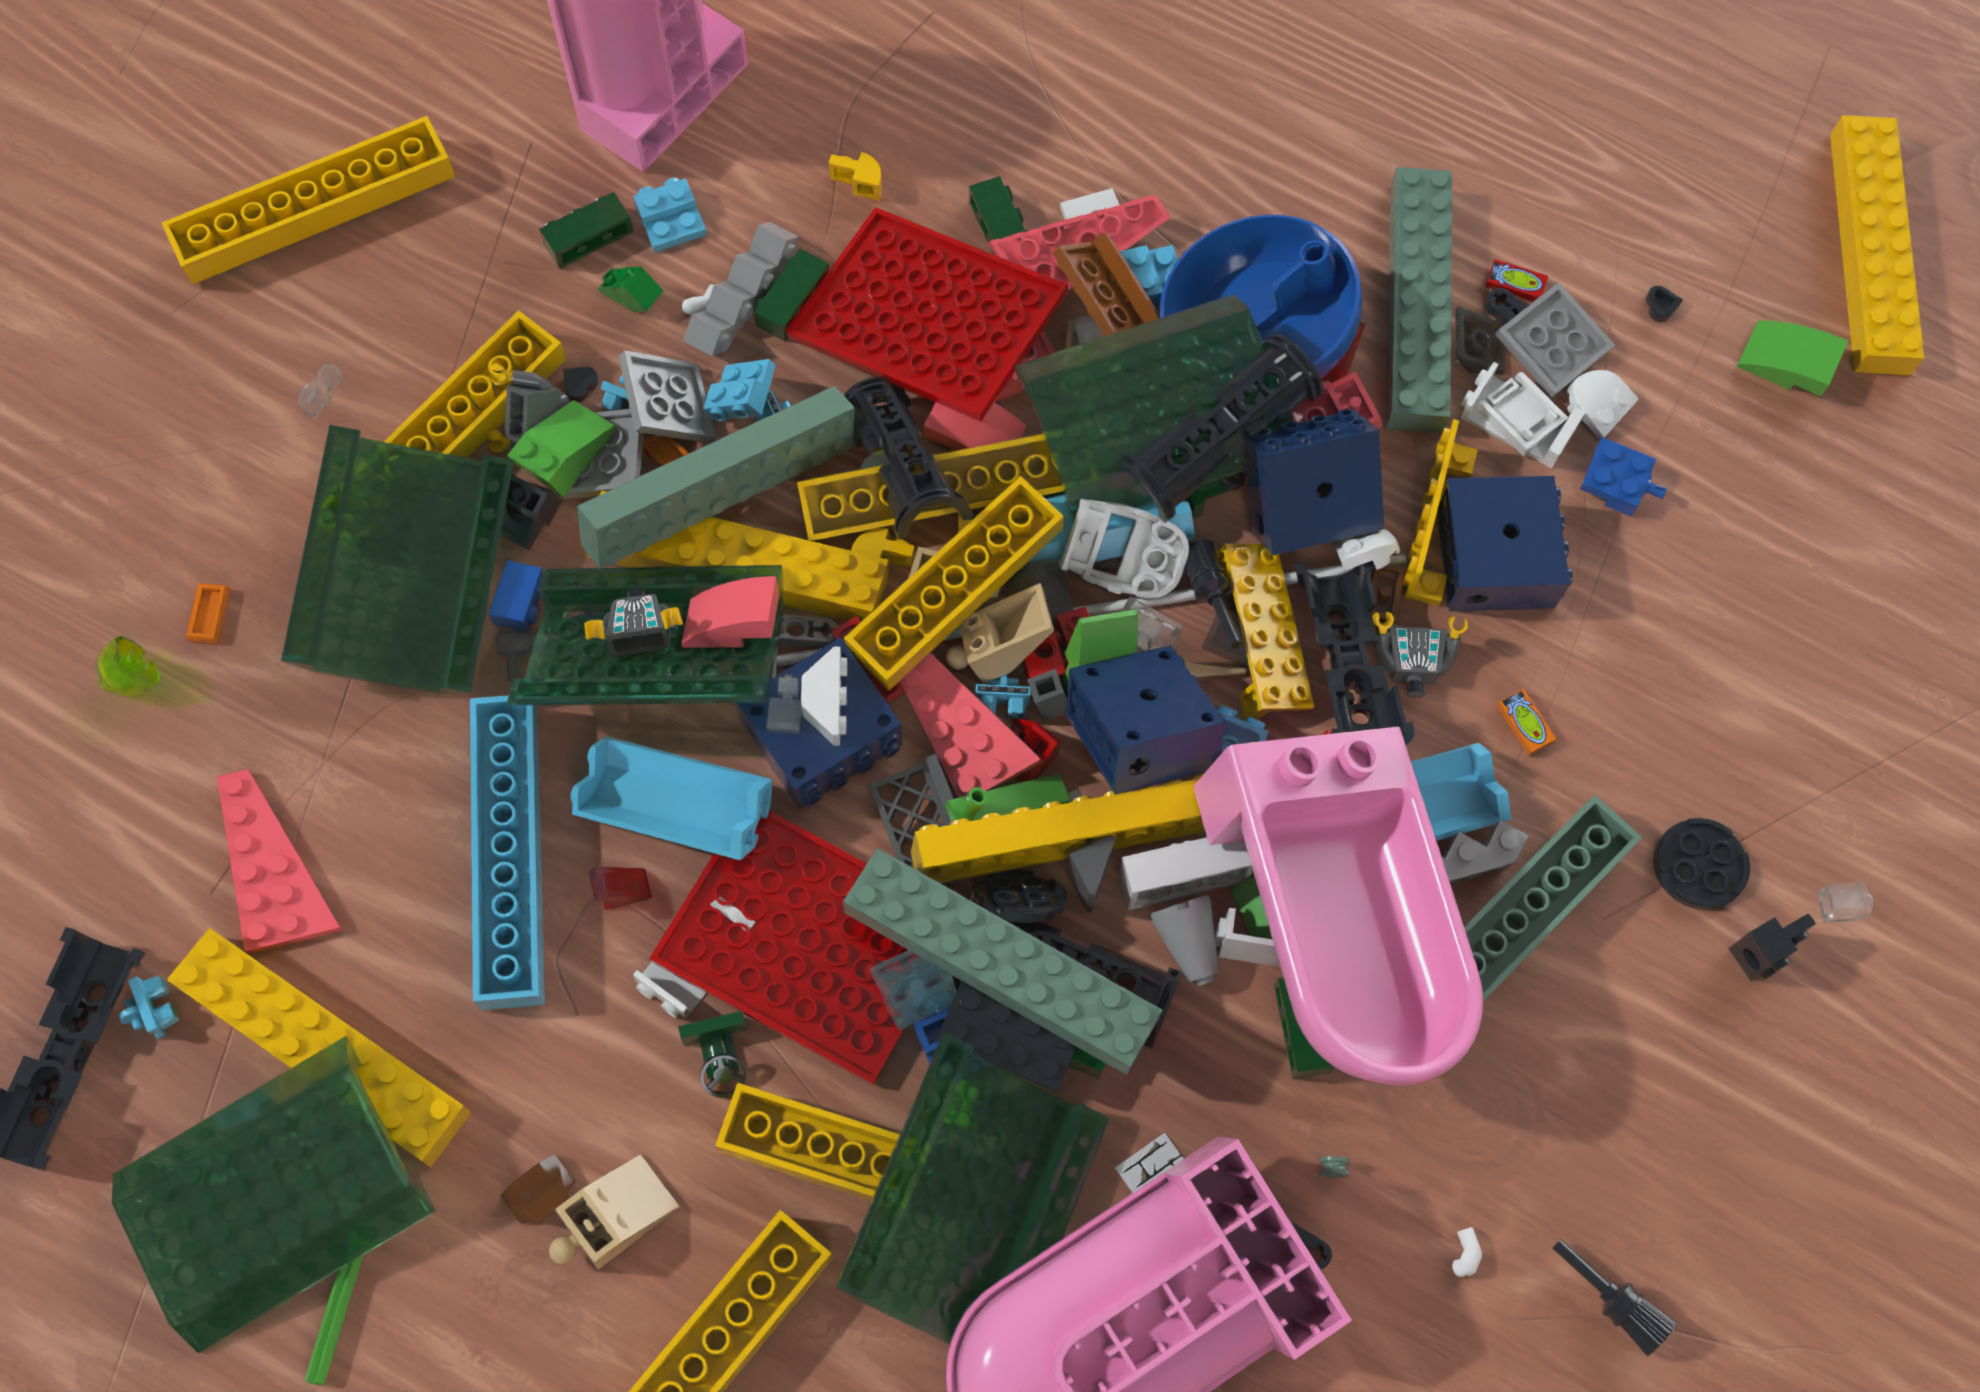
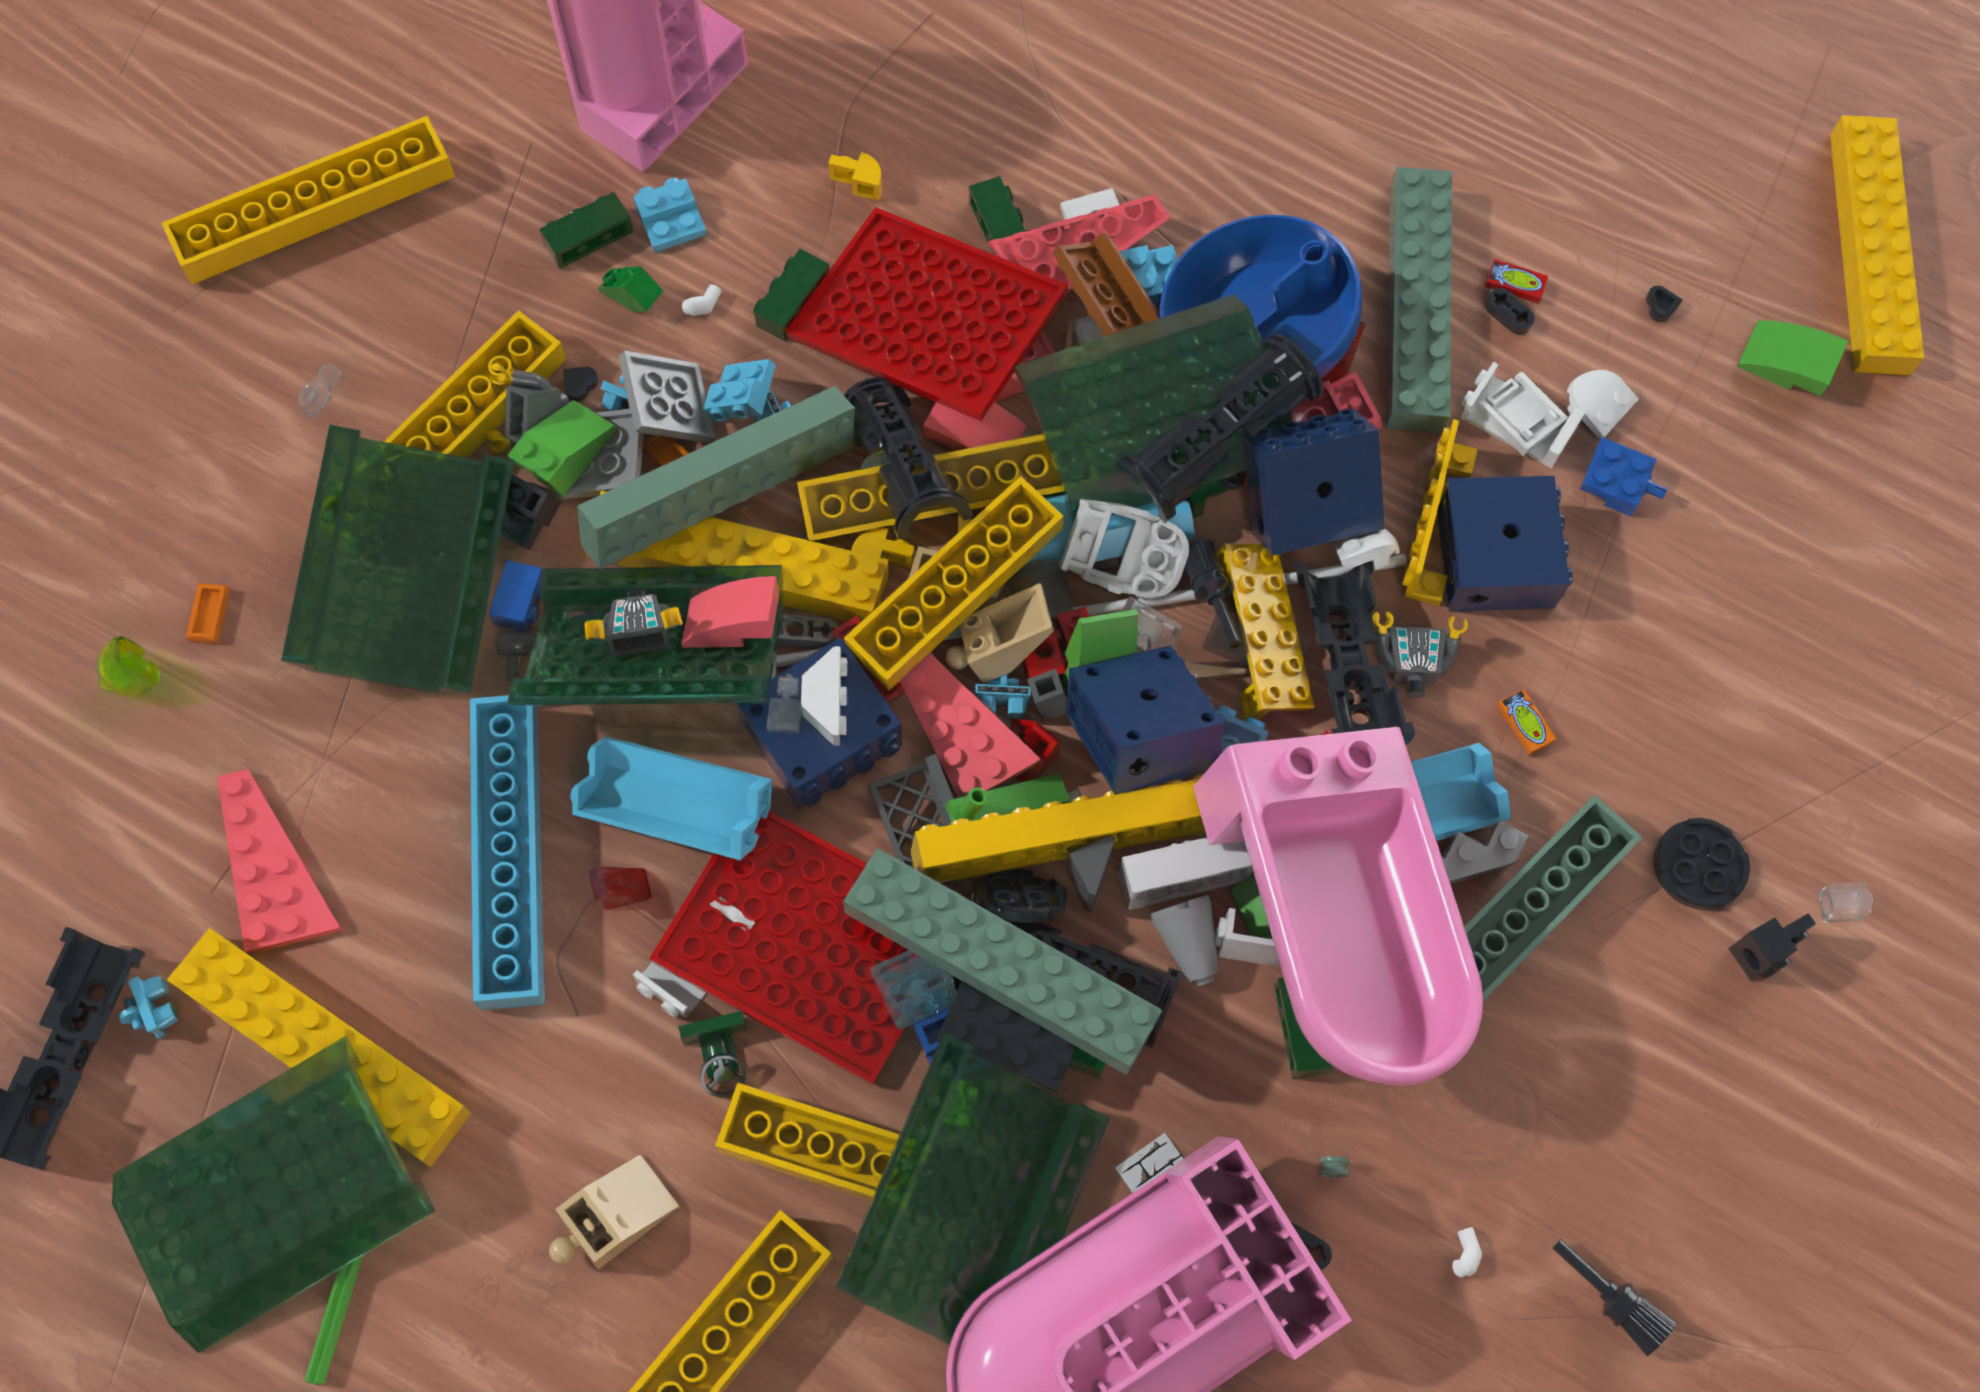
(539, 1190): reddish brown slope -> none
(748, 281): light grey brick -> none
(1387, 588): reddish brown slope -> none
(1477, 343): clear smoke slope -> none
(1555, 339): light grey plate -> none

